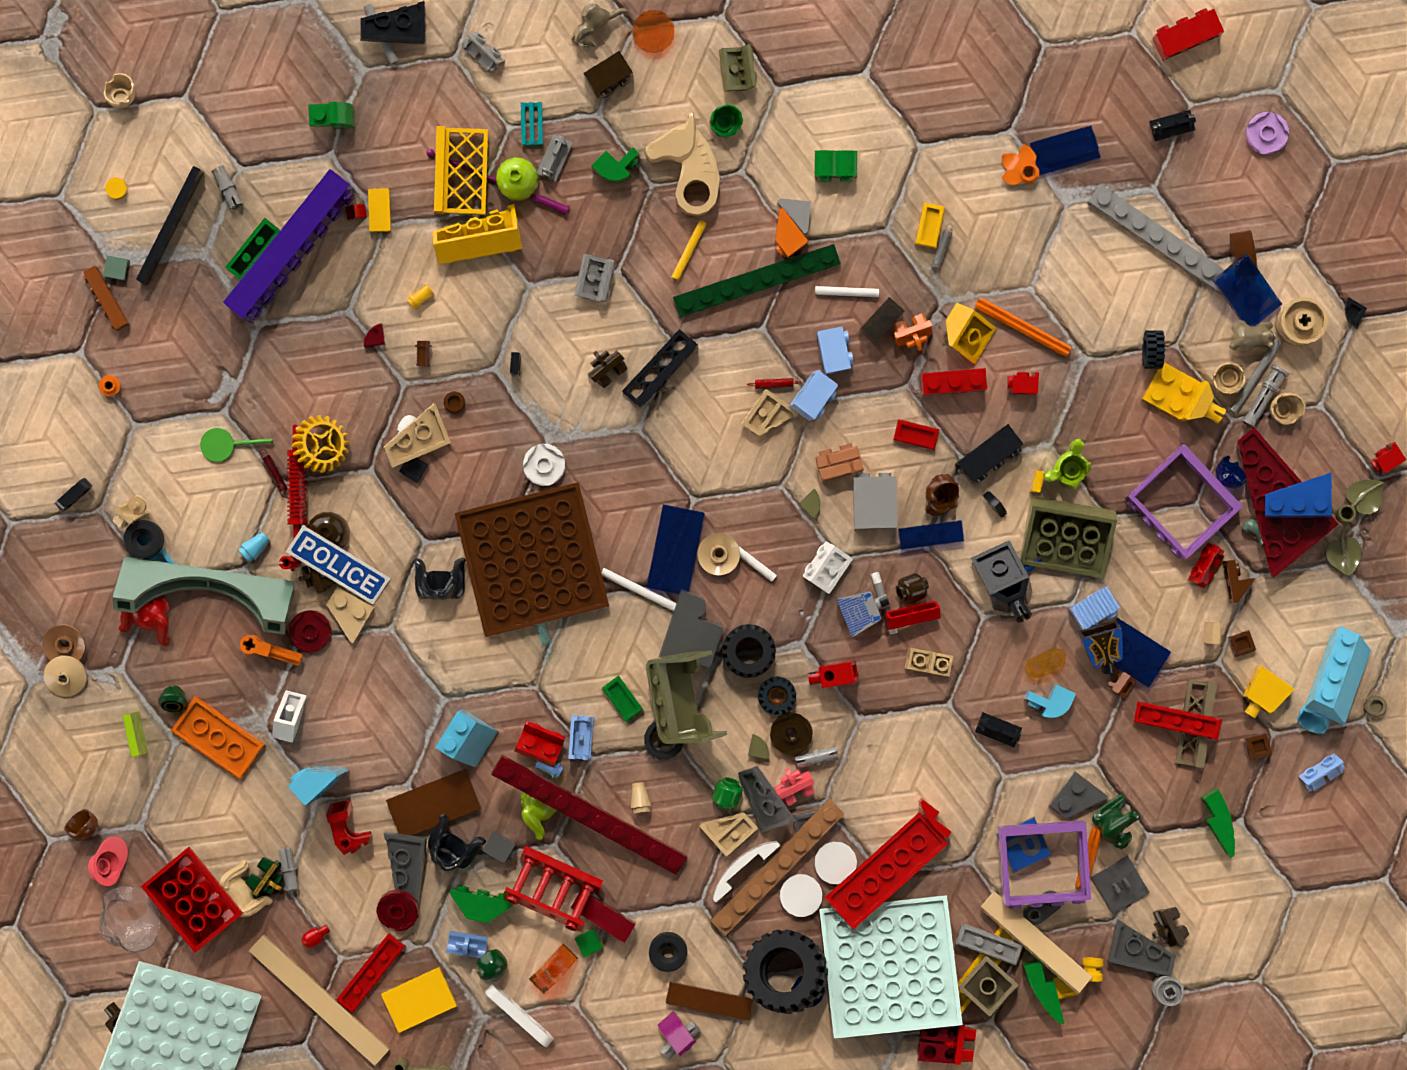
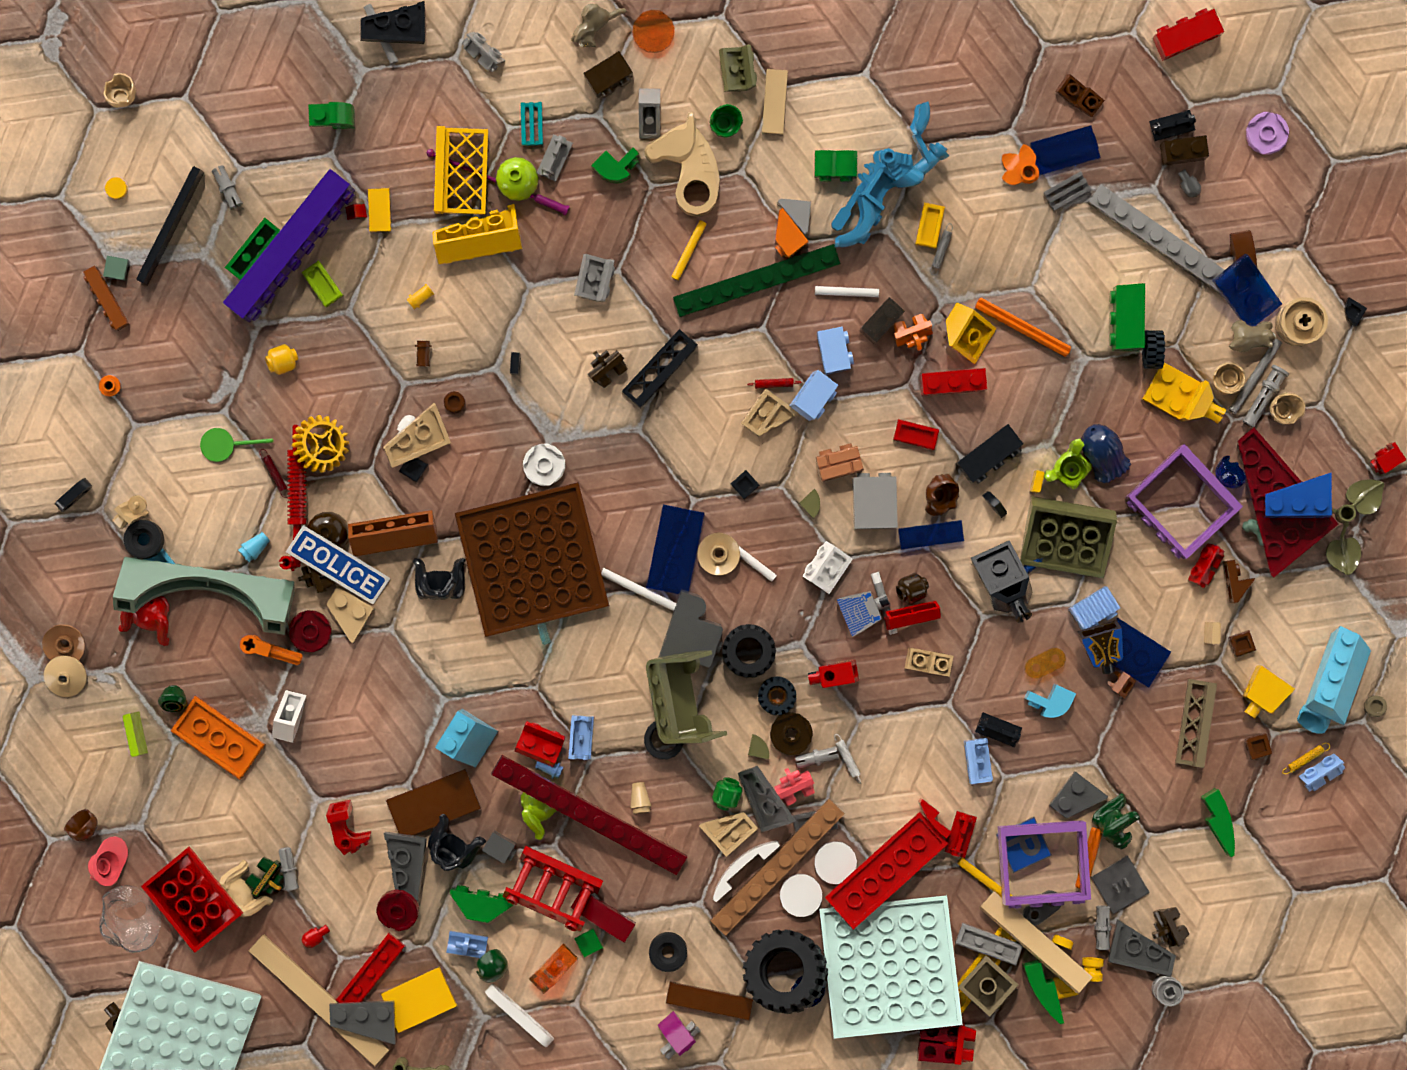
(281, 359): none -> yellow head
(313, 782): medium azure slope -> none
(322, 284): none -> lime tile
(368, 1019): none -> dark grey wing
(375, 336): dark red tile -> none
(397, 533): none -> dark orange brick
(622, 698): green tile -> none
(649, 113): none -> light grey slope
(745, 484): none -> black tile
(774, 101): none -> tan tile
(848, 759): none -> white piece
(889, 171): none -> dark azure piece
(960, 834): none -> red hinge
(978, 761): none -> light blue hinge
(980, 876): none -> yellow bar
(1023, 383): red brick -> none
(1061, 941): none -> yellow tile
(1079, 96): none -> reddish brown slope
(1082, 182): none -> flat silver tile
(1103, 927): none -> light grey pin
(1104, 453): none -> dark blue piece
(1127, 317): none -> green slope
(1178, 720): red tile -> none
(1184, 150): none -> dark brown brick
(1190, 184): none -> dark grey cylinder
(1306, 758): none -> yellow piece

